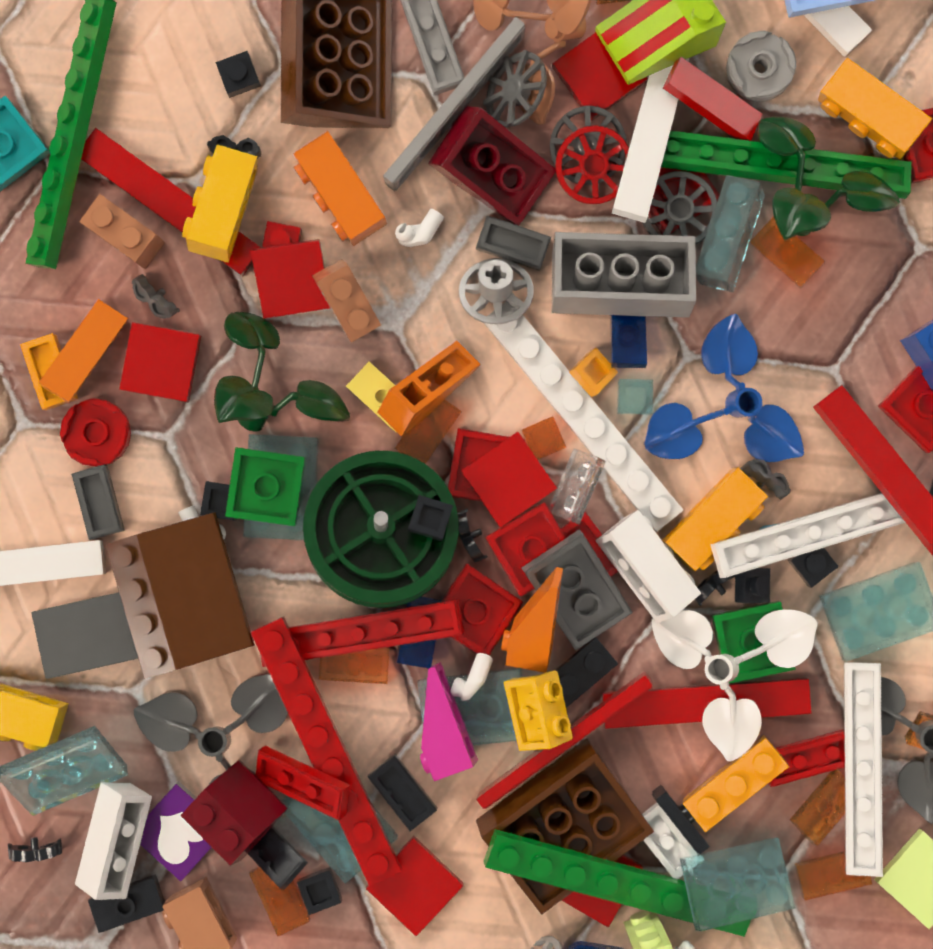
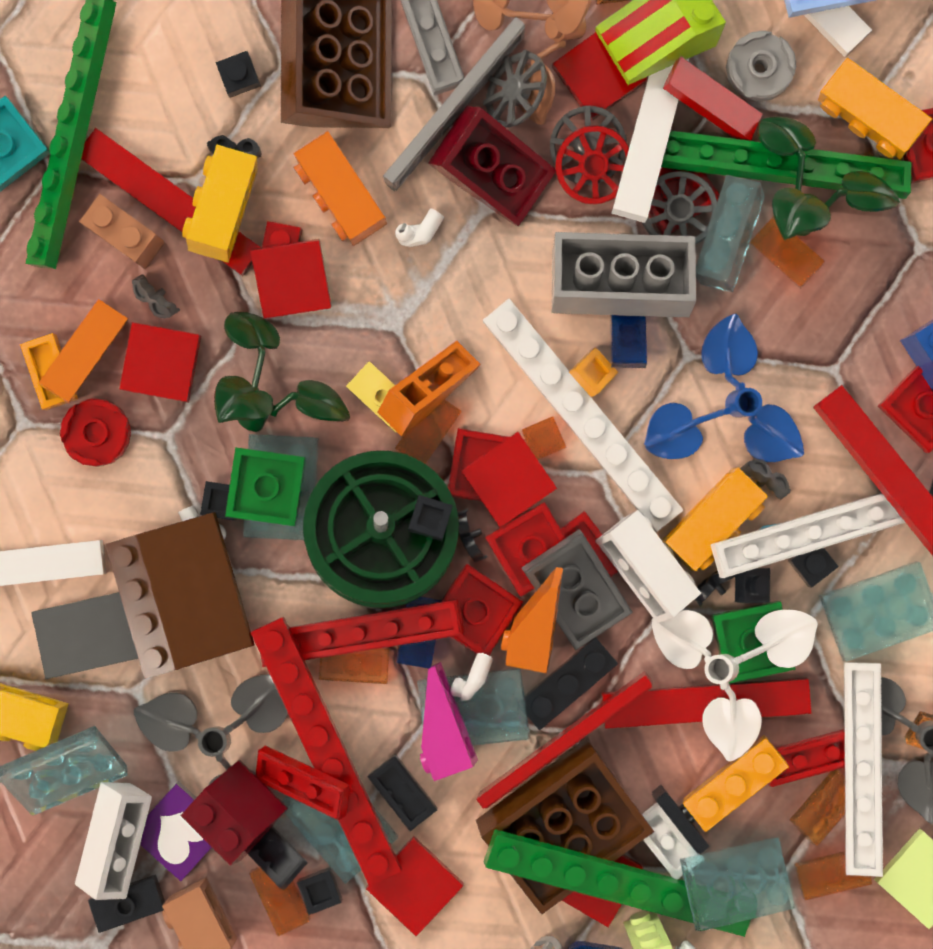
(34, 853): black piece -> none
(98, 502): dark grey tile -> none
(346, 300): nougat brick -> none
(496, 286): light grey wheel -> none
(513, 243): dark grey tile -> none
(538, 711): yellow bracket -> none
(576, 486): clear plate -> none
(635, 396): clear light blue tile -> none

